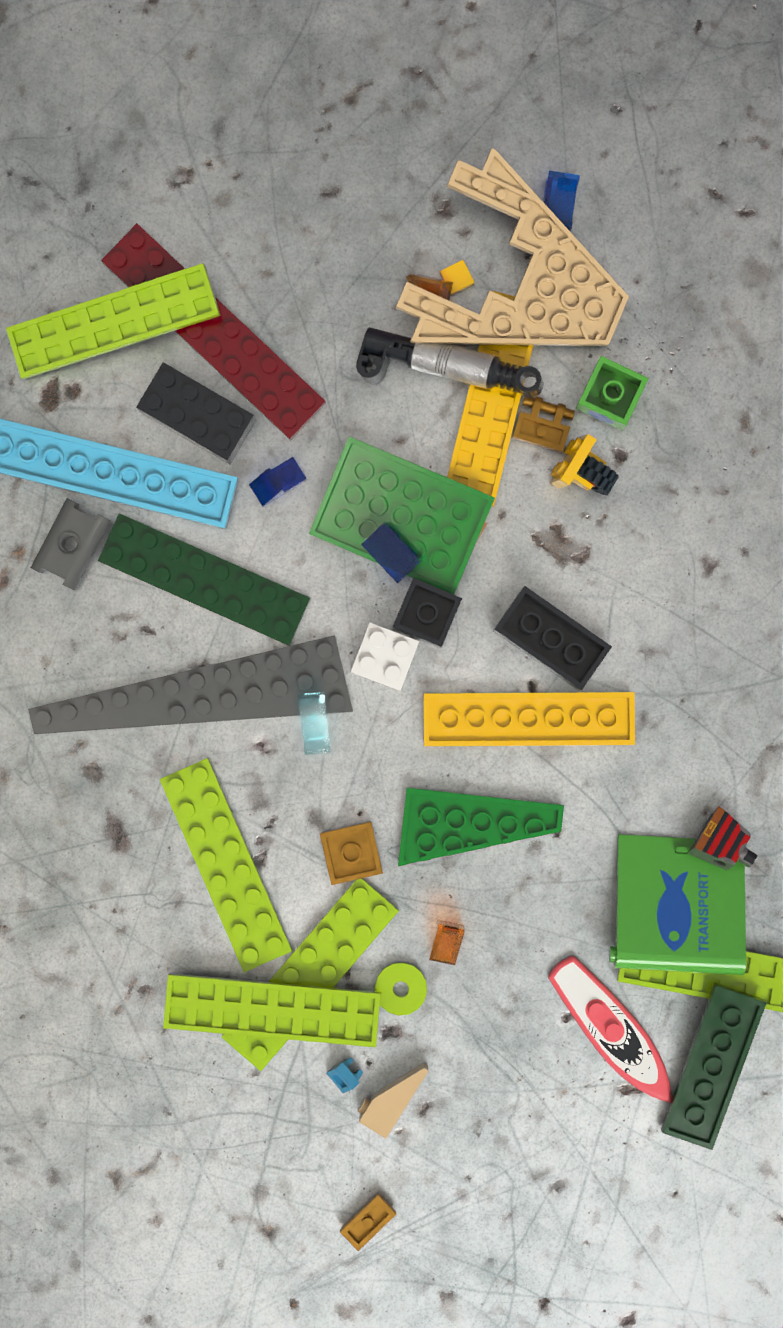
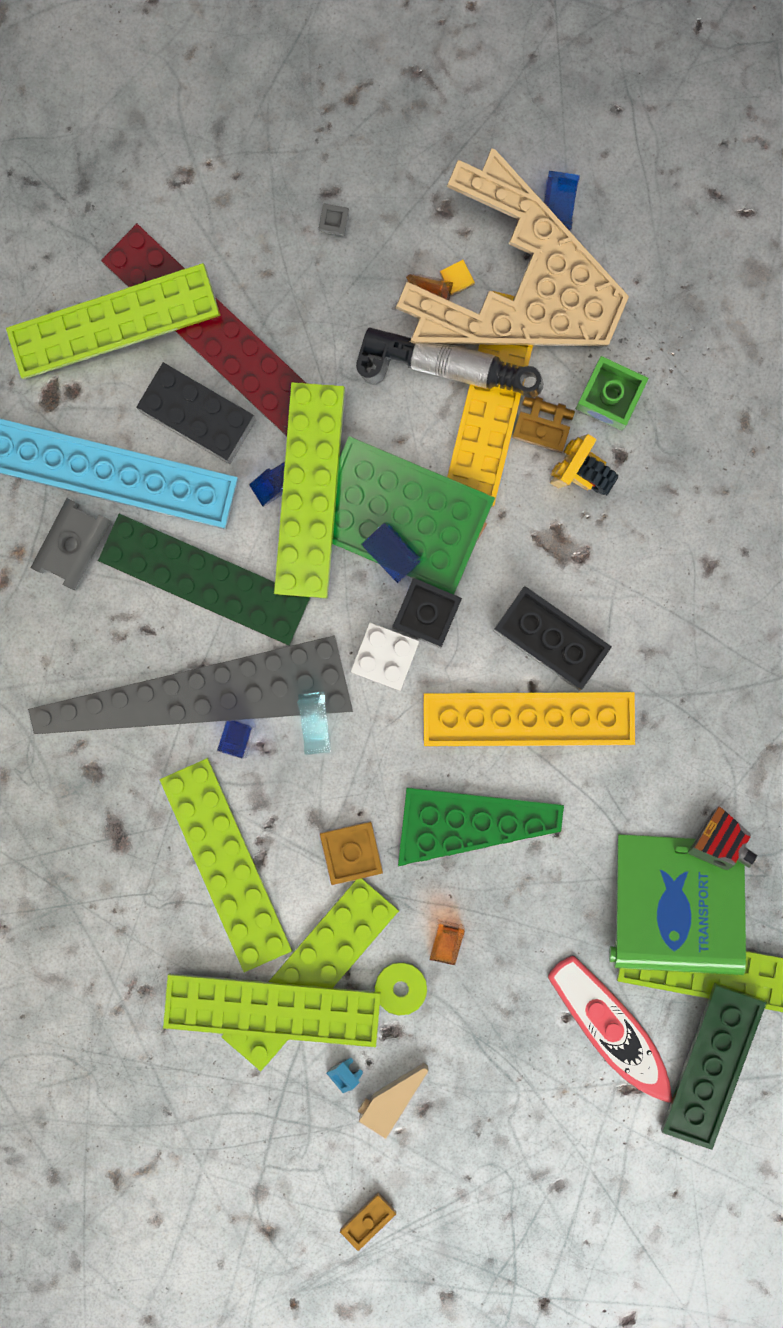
(236, 739): none -> clear blue panel
(309, 490): none -> lime plate
(333, 219): none -> dark grey plate

